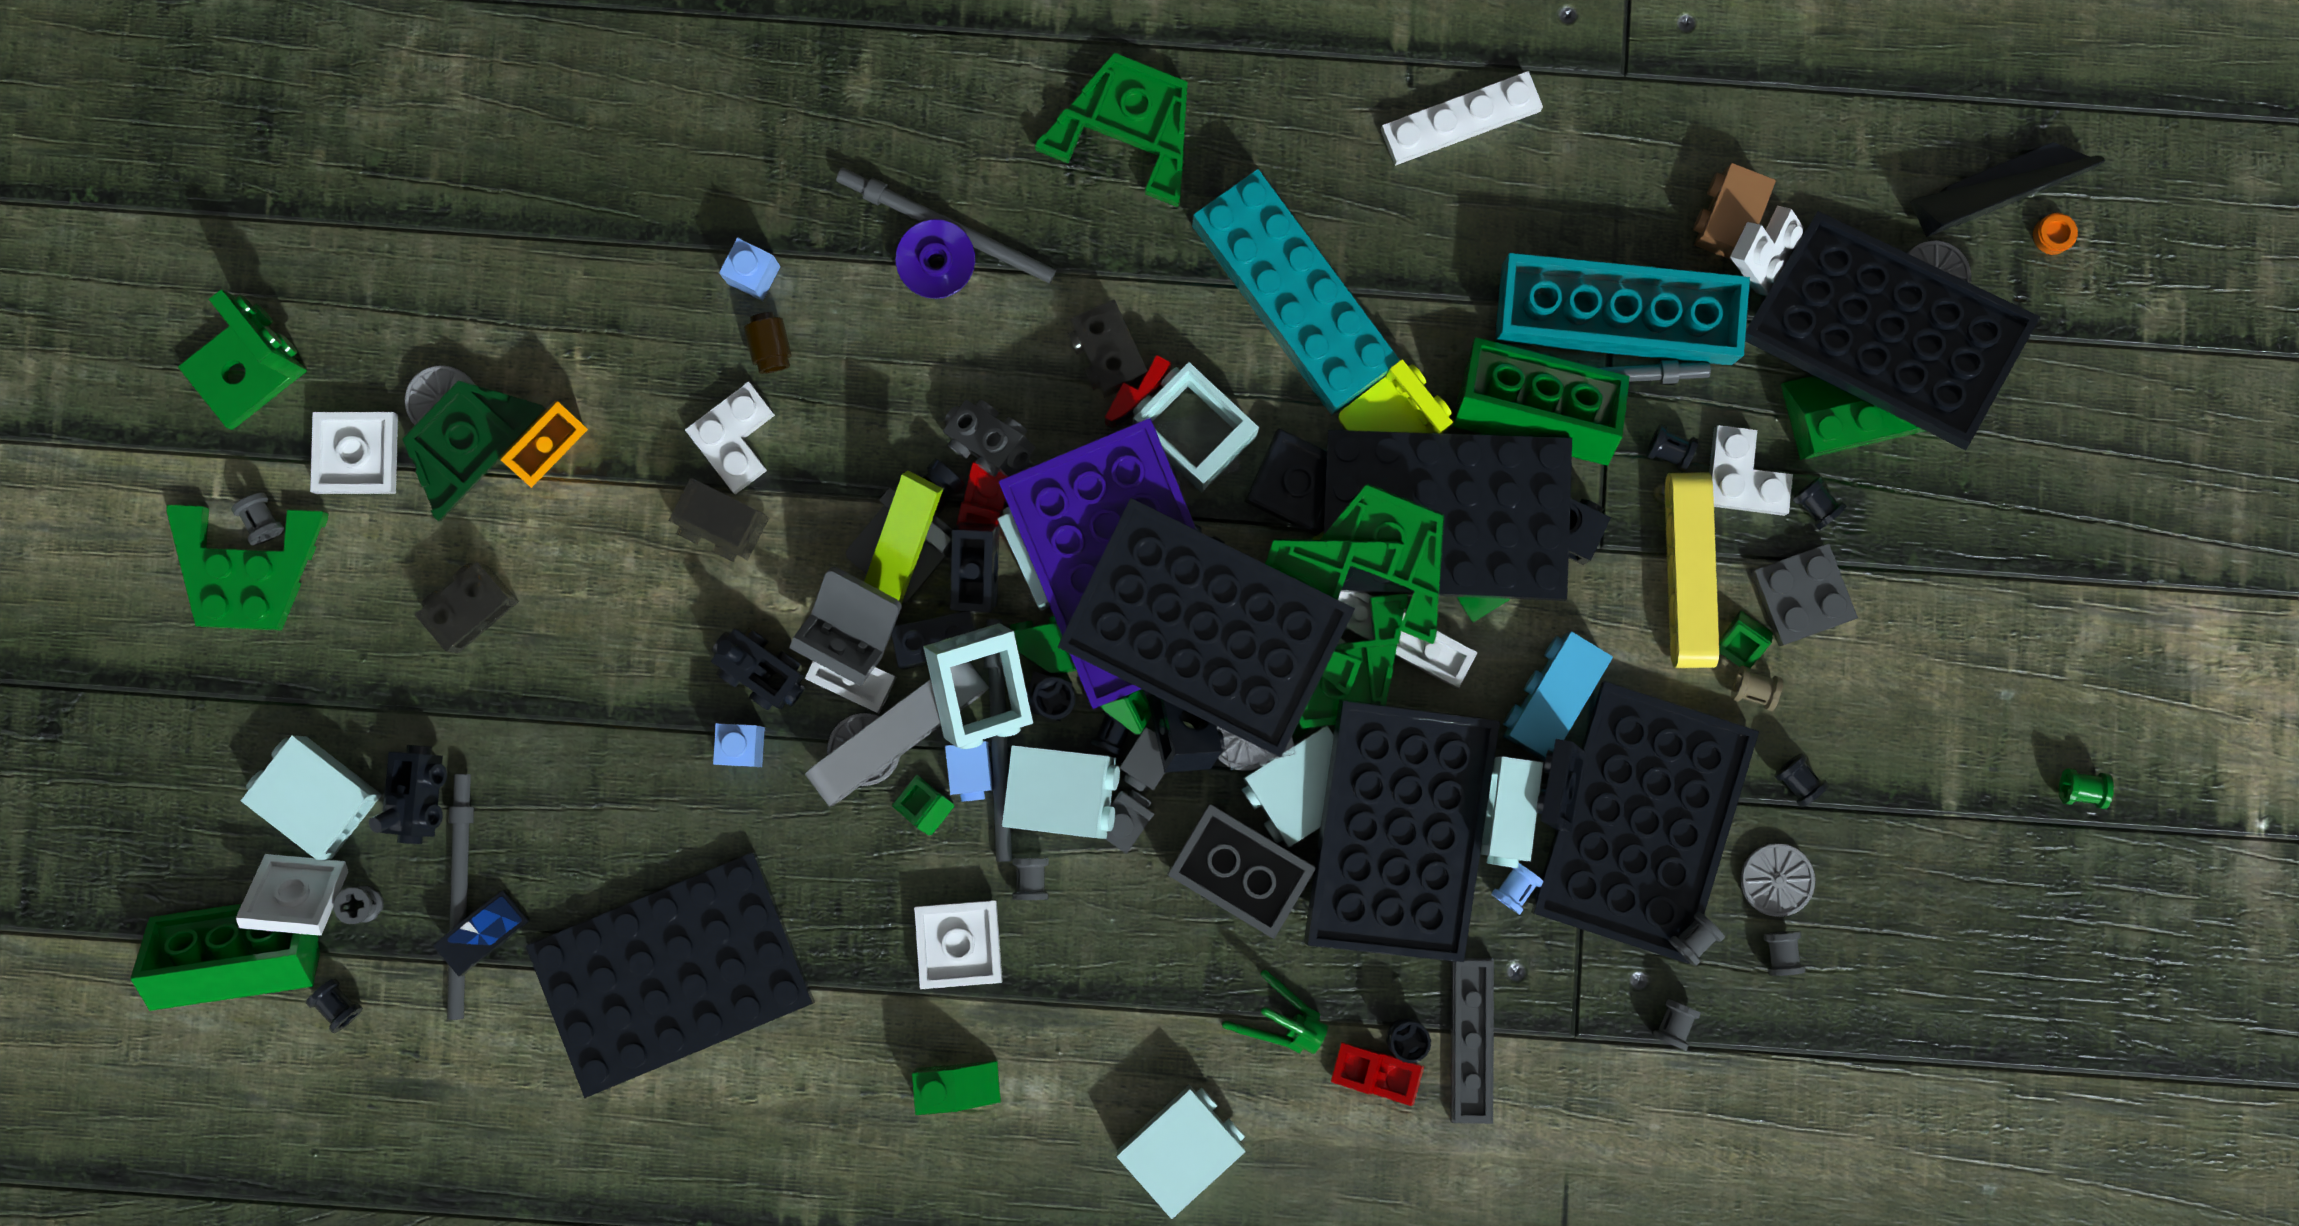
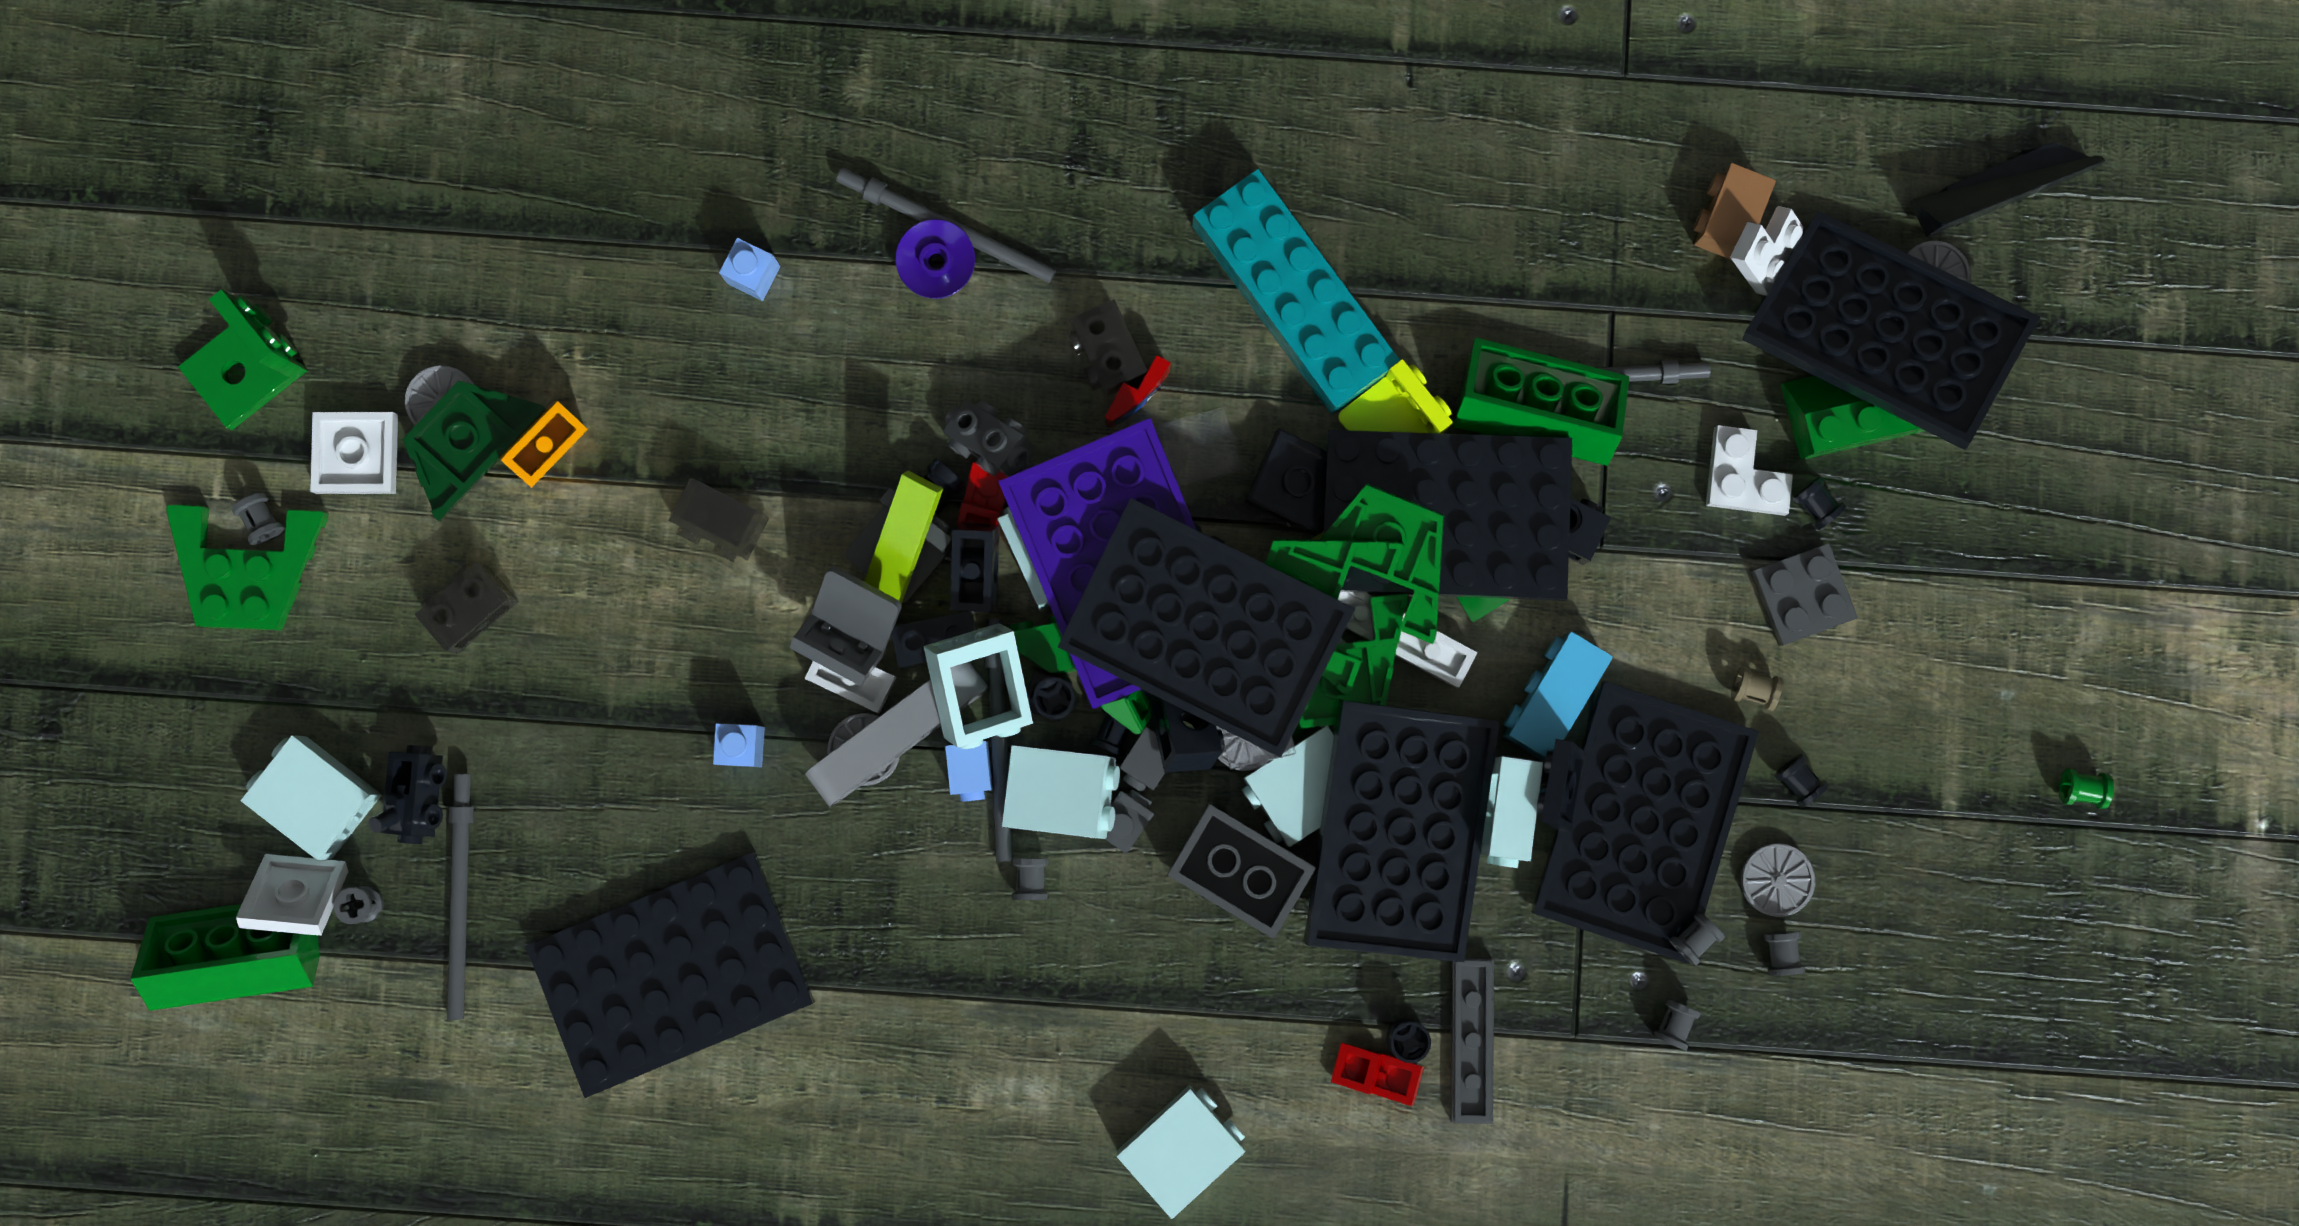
(334, 1005): black bush -> none
(481, 933): slope -> none
(722, 436): white plate -> none
(748, 662): black brick -> none
(768, 343): dark brown brick -> none
(923, 805): green slope -> none
(955, 1087): green slope -> none
(958, 944): white plate -> none
(1135, 108): green wing -> none
(1243, 434): light aqua window -> none
(1305, 1030): green plant -> none
(1461, 118): white plate -> none
(1517, 888): light blue bush -> none
(1622, 309): teal brick -> none
(1672, 448): black bush -> none
(1691, 570): light yellow beam -> none
(1744, 640): green slope -> none
(2055, 233): orange tile -> none

